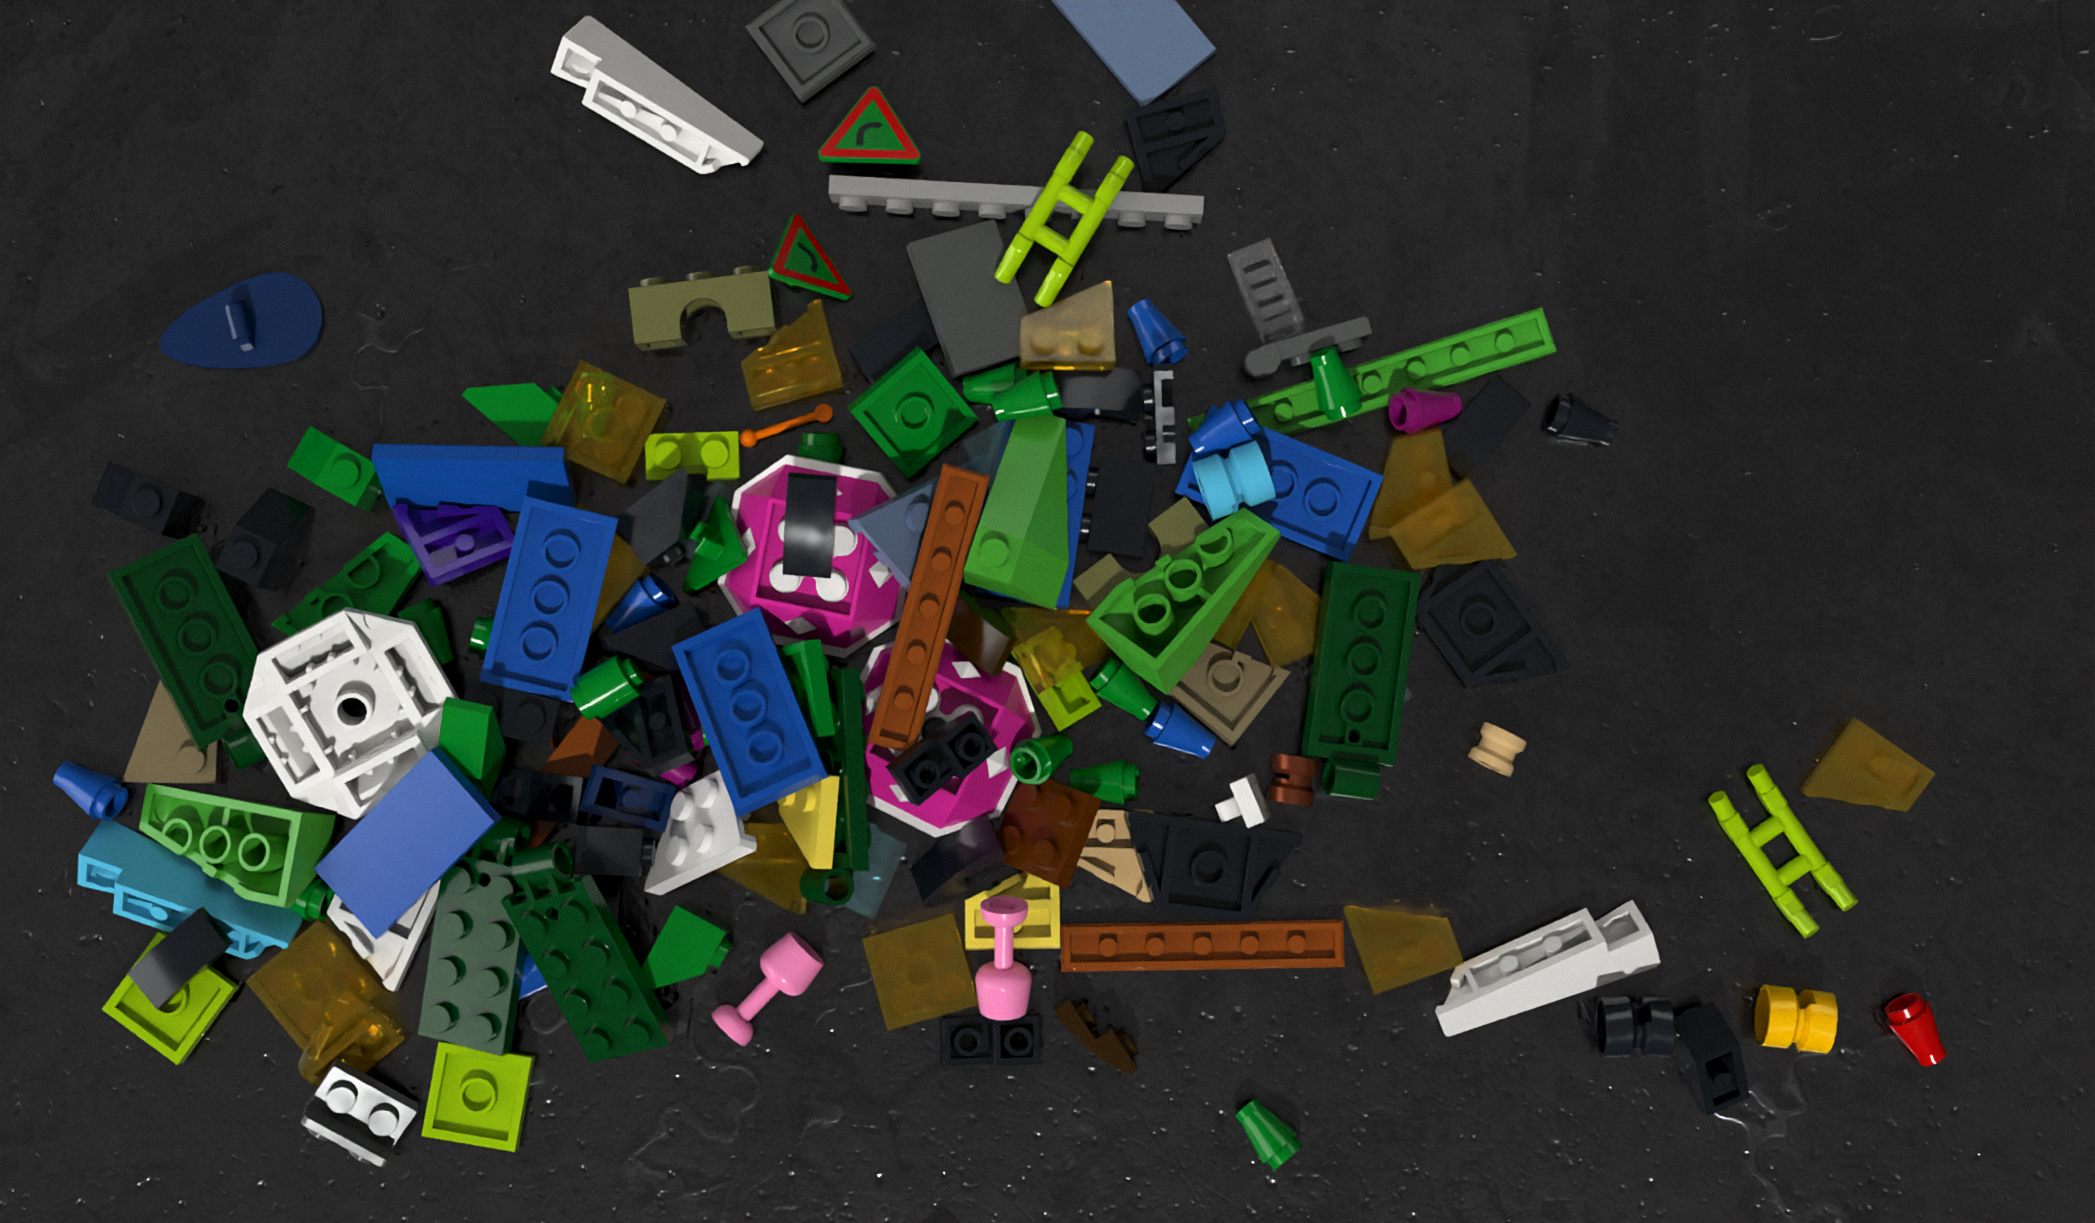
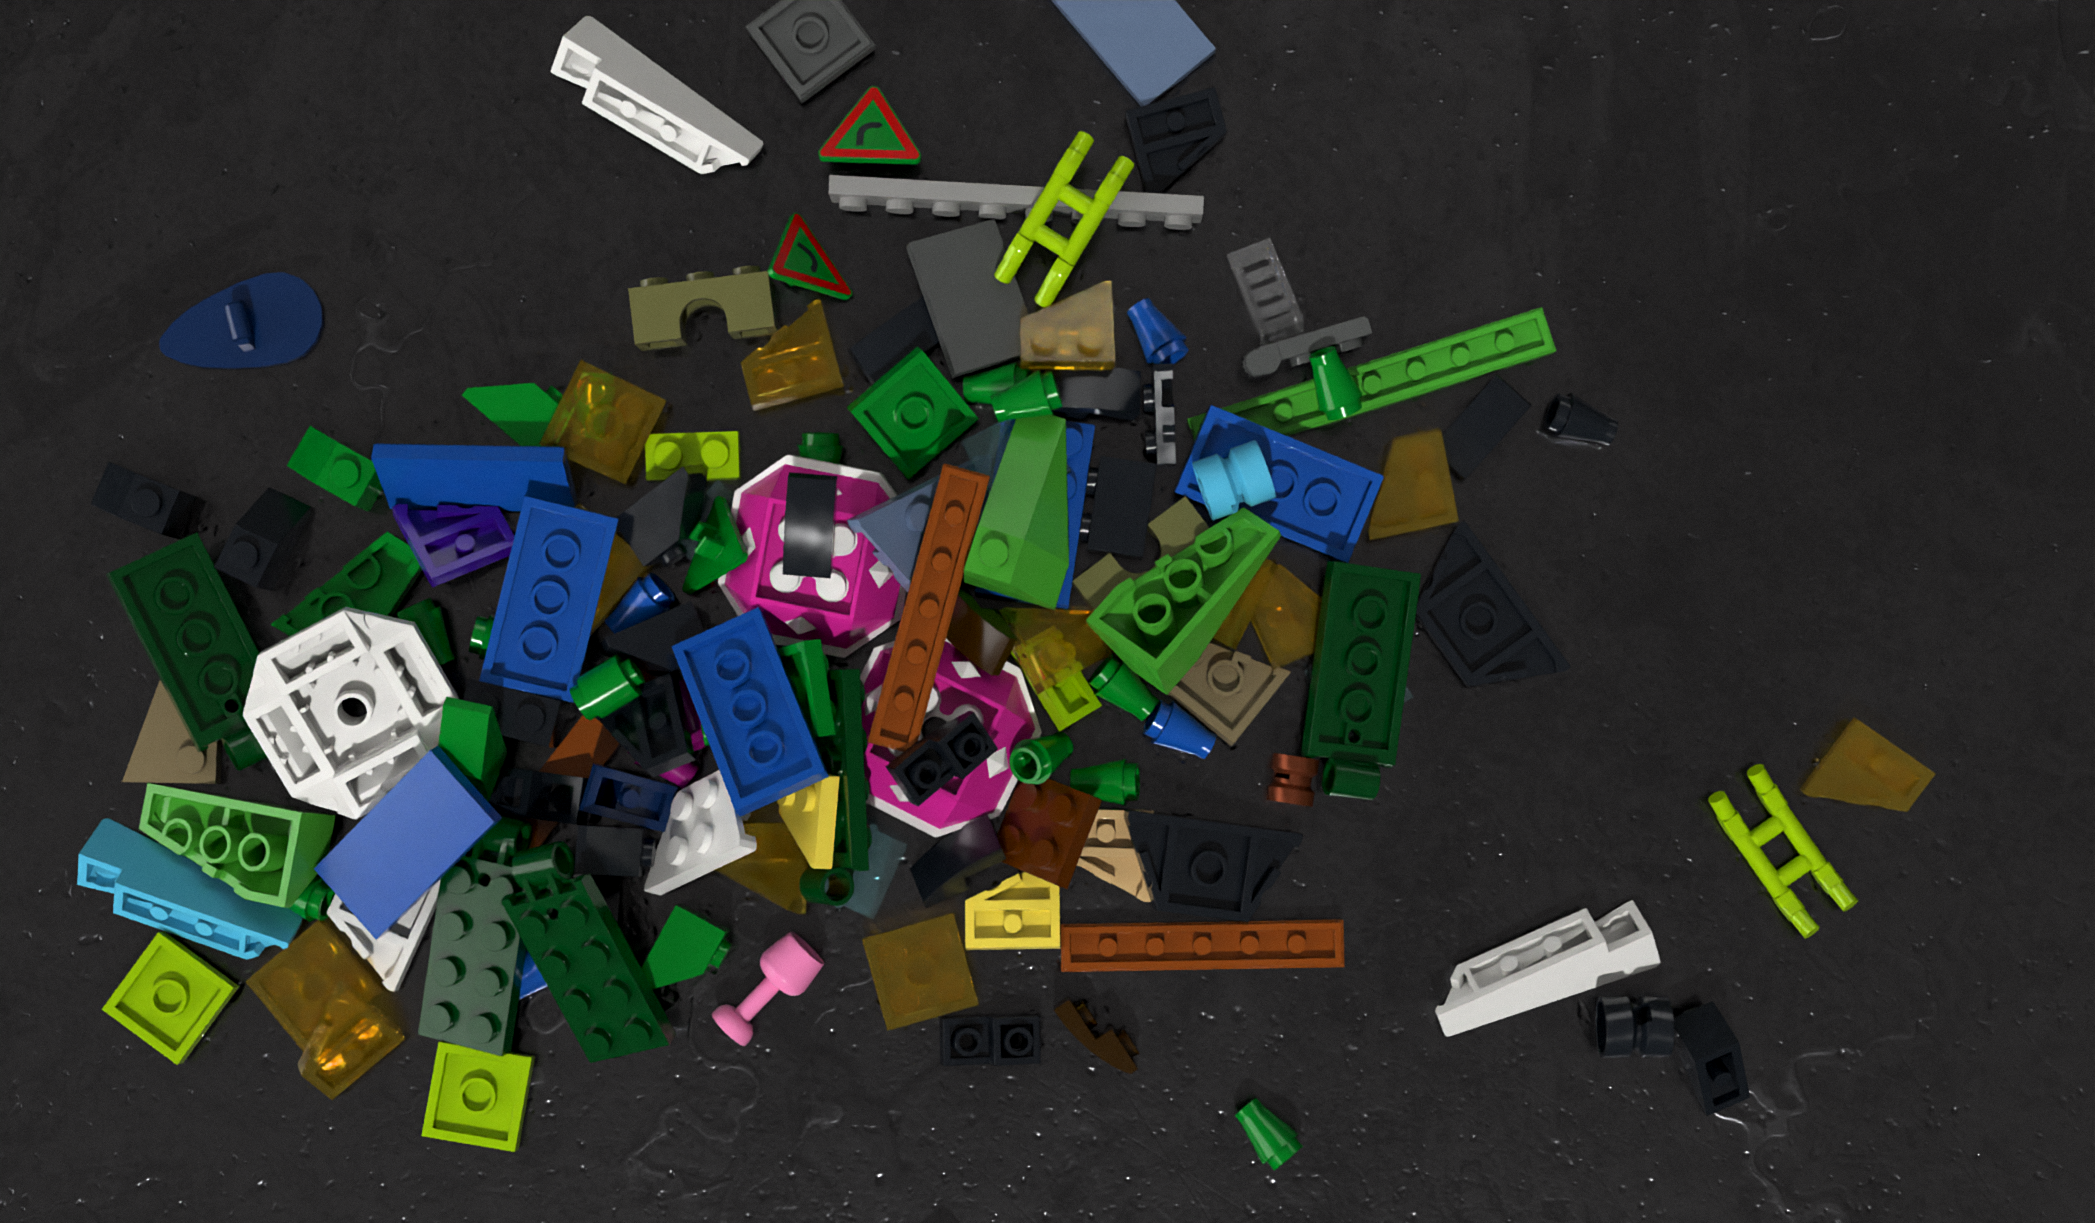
(92, 791): blue cone -> none
(180, 957): black slope -> none
(357, 1113): bracket -> none
(823, 414): orange hinge -> none
(1003, 984): bright pink piece -> none
(1225, 429): blue cone -> none
(1247, 801): white tile -> none
(1401, 946): clear yellow wing -> none
(1421, 408): magenta cone -> none
(1451, 530): clear yellow wing -> none
(1497, 749): tan wheel -> none
(1801, 1019): yellow wheel -> none
(1916, 1027): red cone -> none

